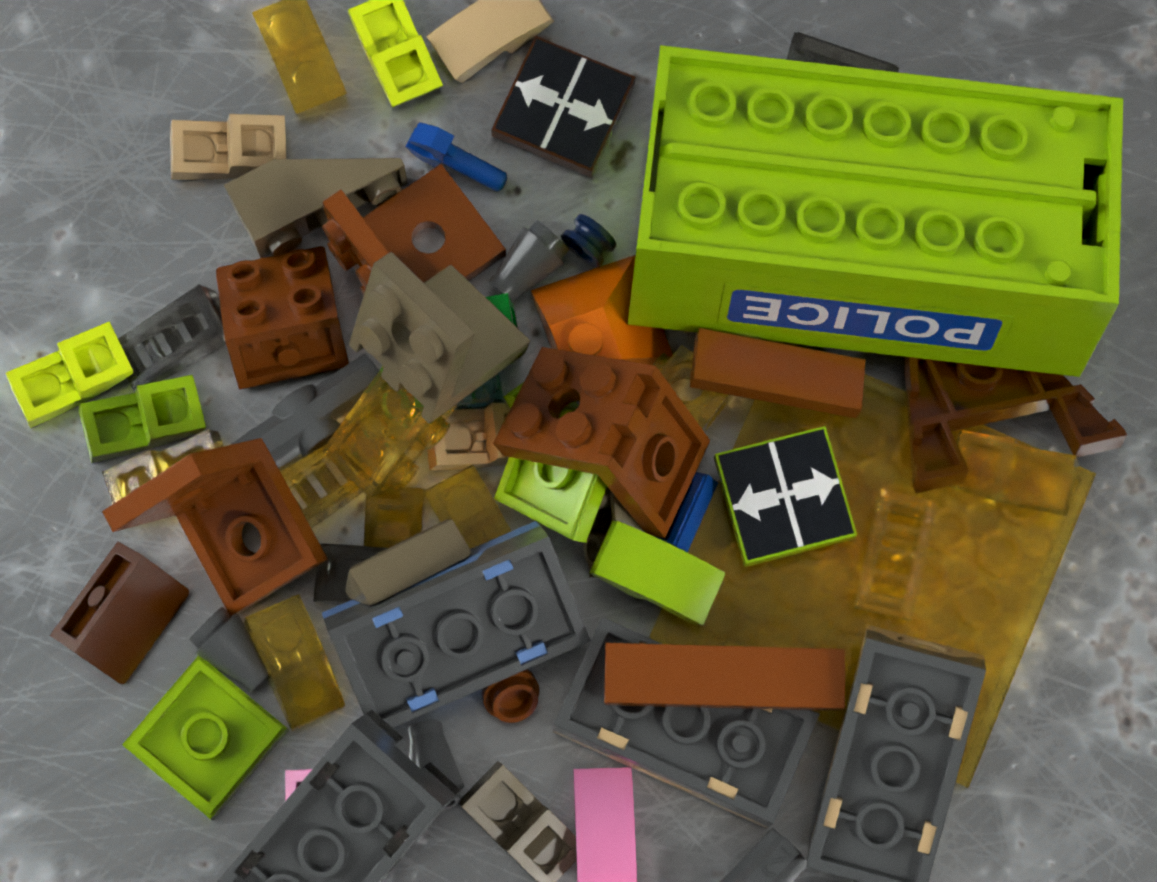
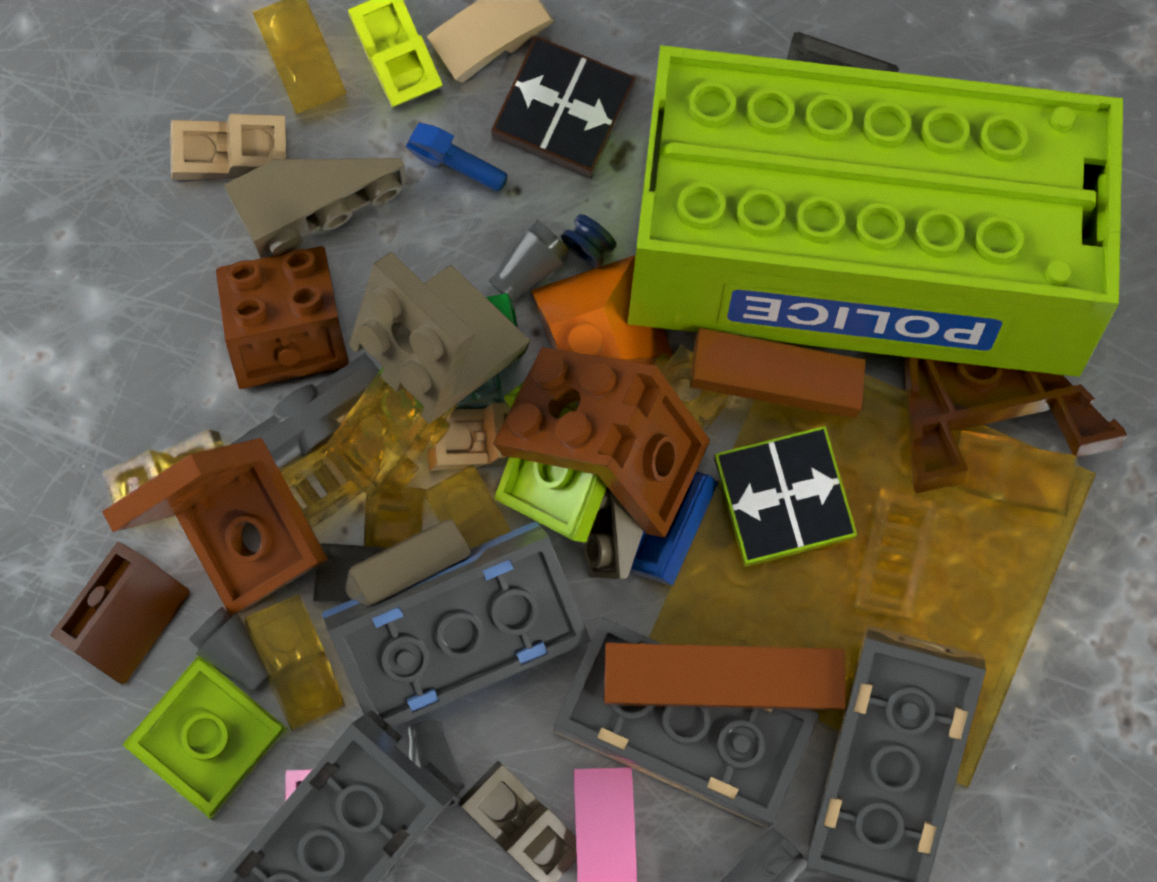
(71, 375): neon yellow slope -> none
(142, 420): lime slope -> none
(164, 321): clear smoke slope -> none
(427, 203): dark orange bracket -> none
(512, 698): dark orange plate -> none
(657, 572): lime slope -> none

